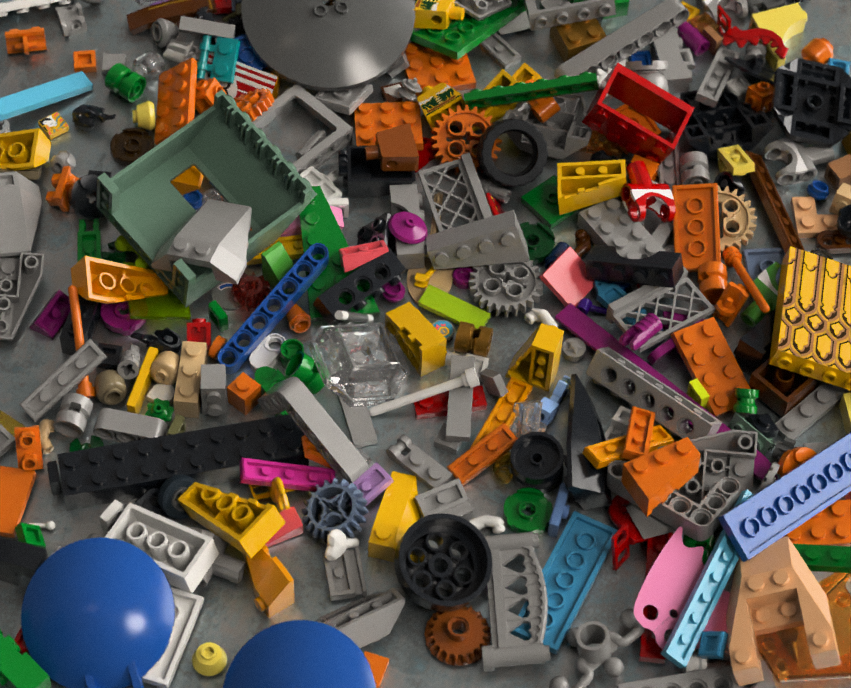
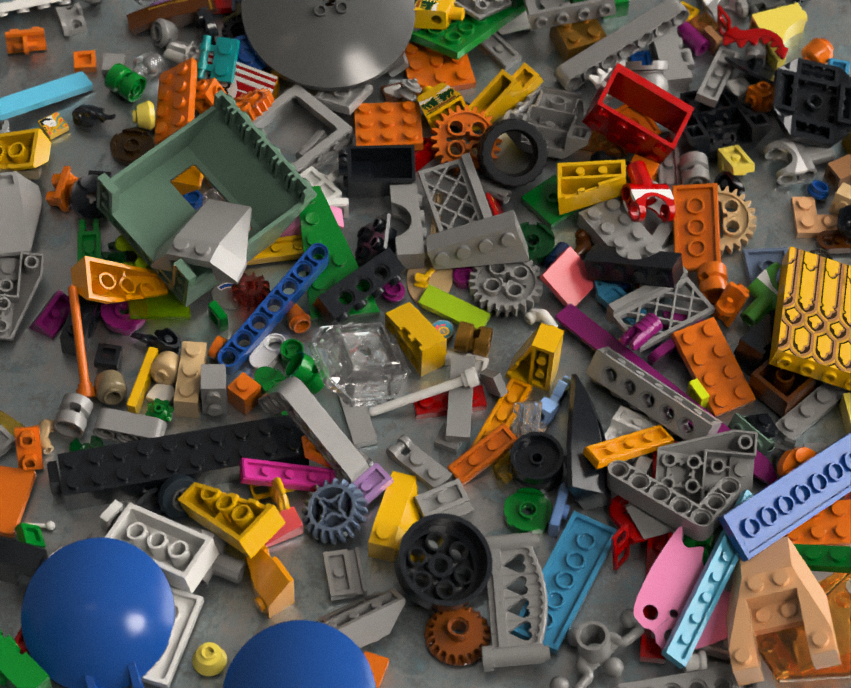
(62, 159): light grey piece -> none
(63, 380): light grey tile -> none
(129, 362): light grey hinge -> none
(178, 425): olive tile -> none
(199, 331): red bracket -> none
(206, 27): light grey piece -> none
(276, 265): bright green slope -> none
(337, 544): white rock -> none
(353, 316): bar -> none
(357, 255): coral slope -> none
(395, 149): dark orange torso -> none
(408, 227): magenta piece -> none
(489, 521): white arm -> none
(531, 91): green plate -> none
(543, 108): orange piece -> none
(573, 349): light grey tile -> none
(586, 305): dark purple hand -> none
(638, 433): orange tile -> none
(660, 473): orange wedge -> none
(713, 644): dark azure tile -> none
(732, 258): orange piece -> none
(746, 400): green wheel -> none
(769, 477): light grey wheel -> none
(773, 204): reddish brown tile -> none

